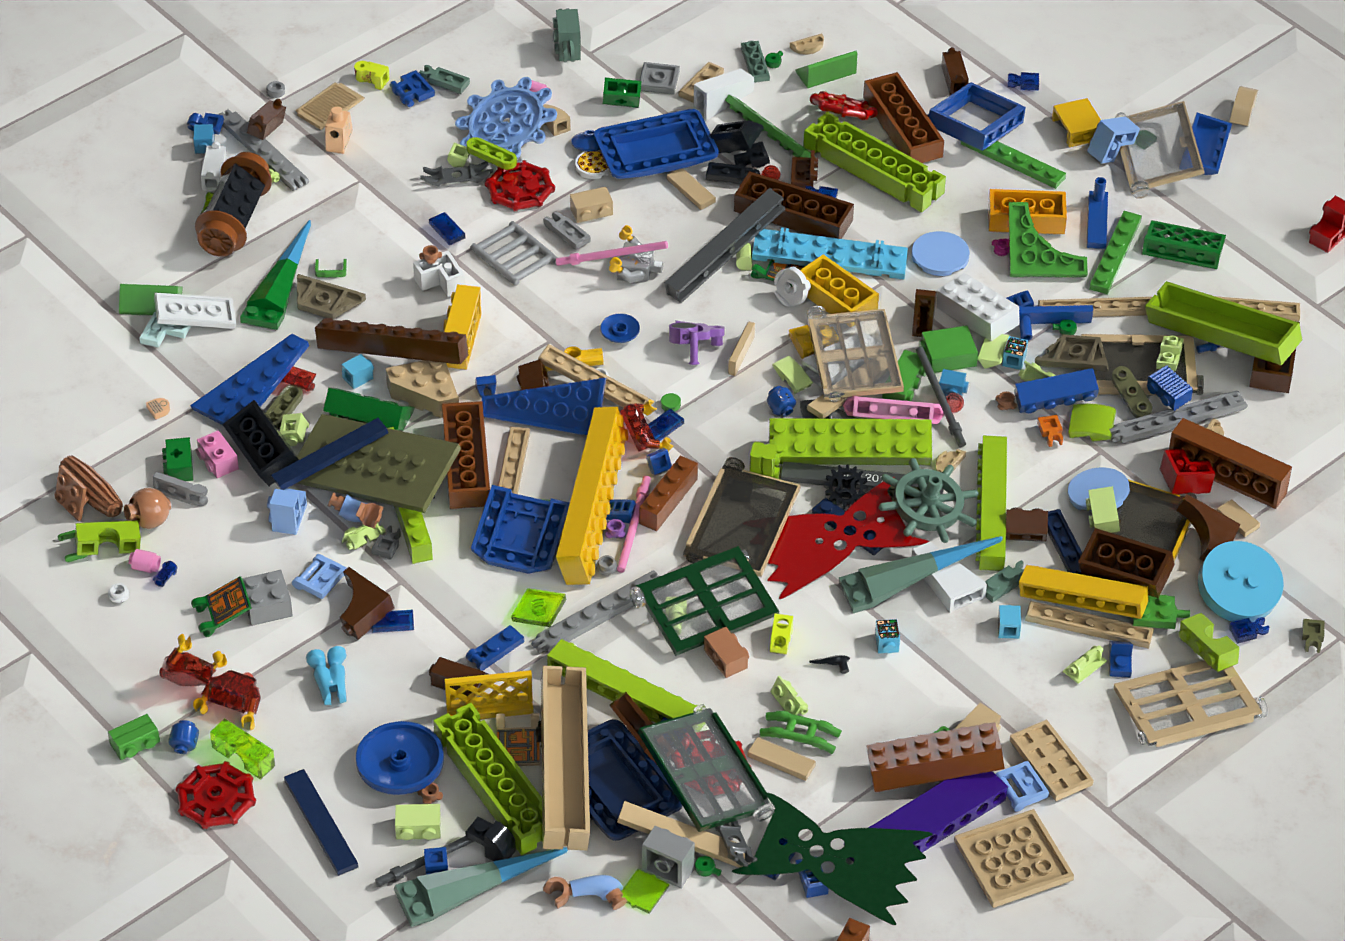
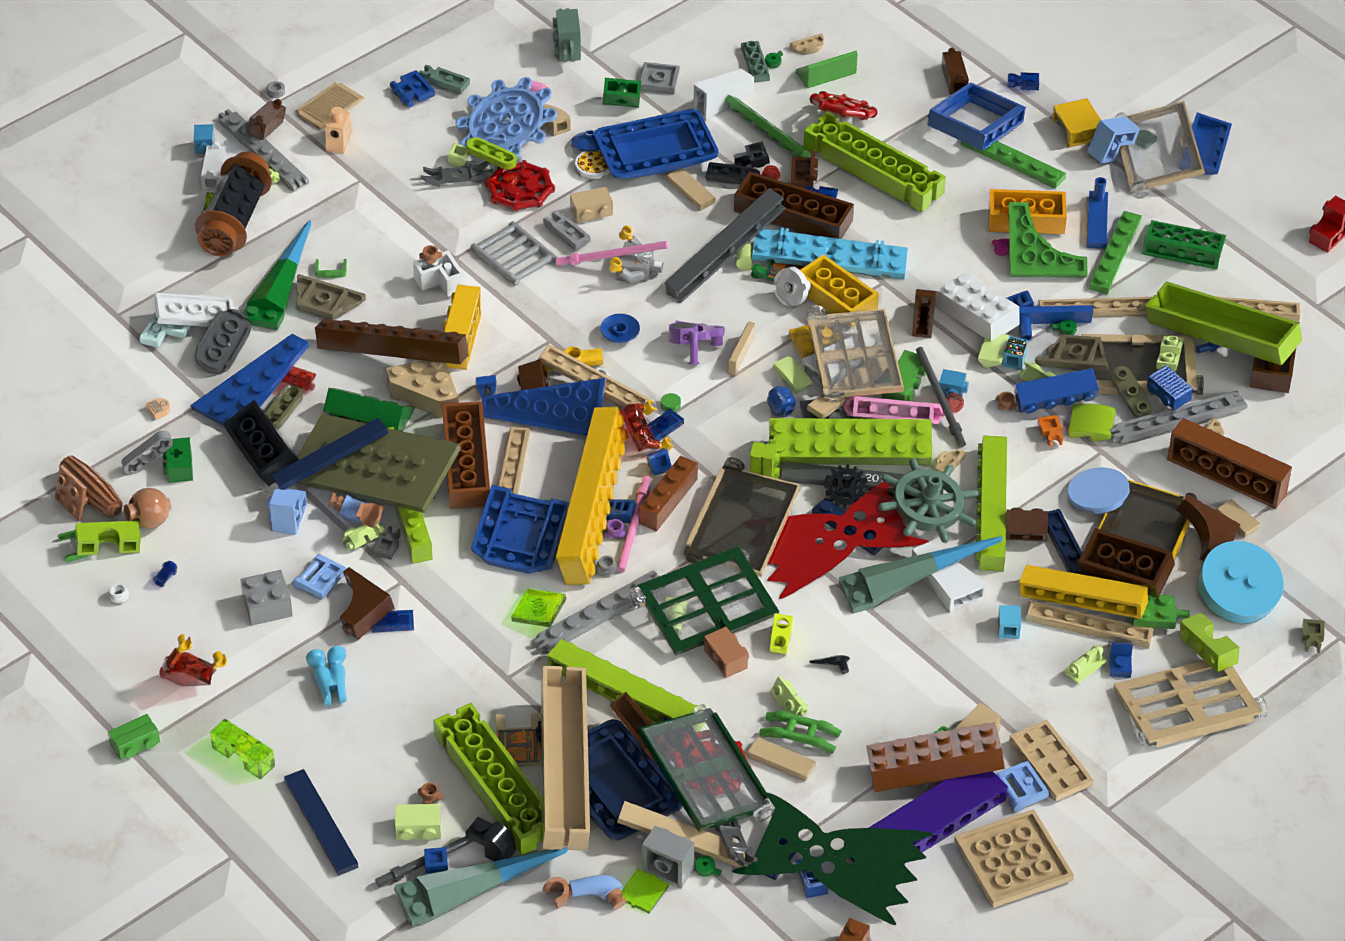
(139, 298): bright green slope -> none
(144, 561): bright pink brick -> none
(157, 444): none -> light grey beam
(180, 489): light grey hinge -> none
(183, 736): blue head -> none
(215, 119): blue plate -> none
(215, 804): red plate -> none
(217, 454): bright pink brick -> none
(222, 341): none -> dark grey tile
(223, 604): flag -> none
(232, 691): clear red torso -> none
(293, 432): yellowish green brick -> none
(357, 371): medium azure brick -> none
(372, 73): neon yellow leg -> none
(399, 758): blue dish -> none
(447, 228): clear blue plate -> none
(447, 669): reddish brown brick -> none
(489, 705): yellow fence -> none
(495, 648): blue plate -> none
(708, 71): tan tile -> none
(736, 135): black slope -> none
(887, 636): brick -> none
(903, 118): dark orange brick -> none
(940, 253): light blue tile -> none
(949, 348): bright green brick -> none
(1003, 581): sand green plate -> none
(1104, 509): yellowish green brick -> none
(1184, 475): red brick -> none
(1243, 105): tan brick -> none
(1245, 630): clear blue plate -> none

